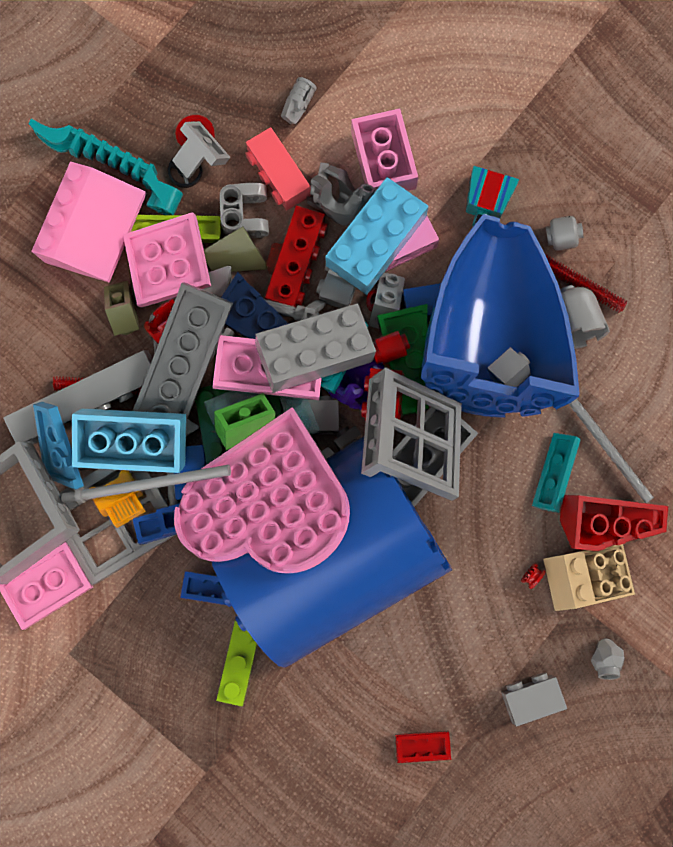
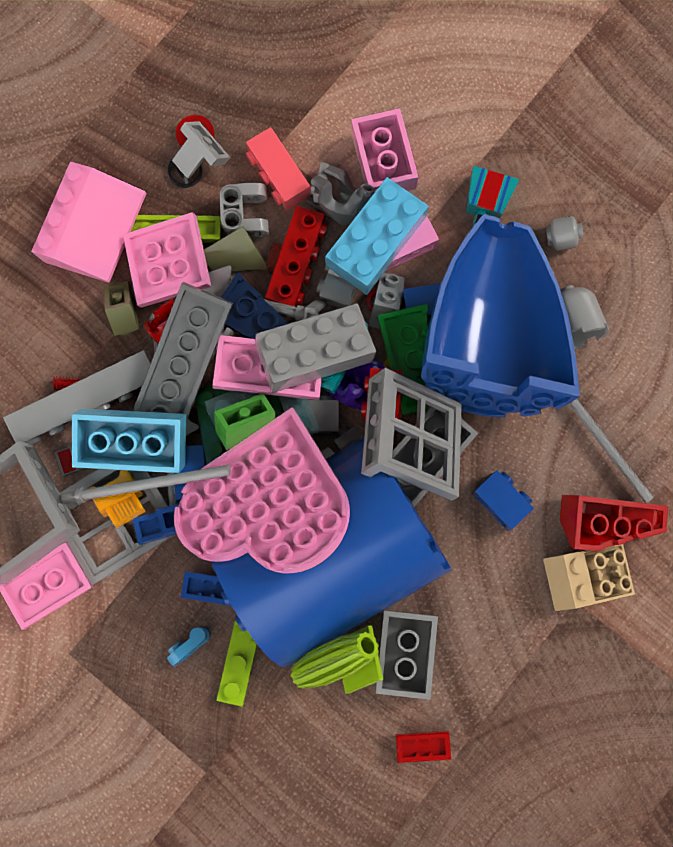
(55, 446): dark azure wing -> none
(164, 197): teal piece -> none
(182, 651): none -> dark azure plate
(298, 100): light grey hinge -> none
(346, 658): none -> lime plate
(390, 347): red brick -> none
(407, 654): none -> light grey brick
(503, 500): none -> blue brick
(510, 368): light grey brick -> none
(533, 699): light grey brick -> none
(534, 576): red bush -> none
(556, 472): teal plate -> none
(579, 281): red axle -> none
(608, 659): light grey rock -> none

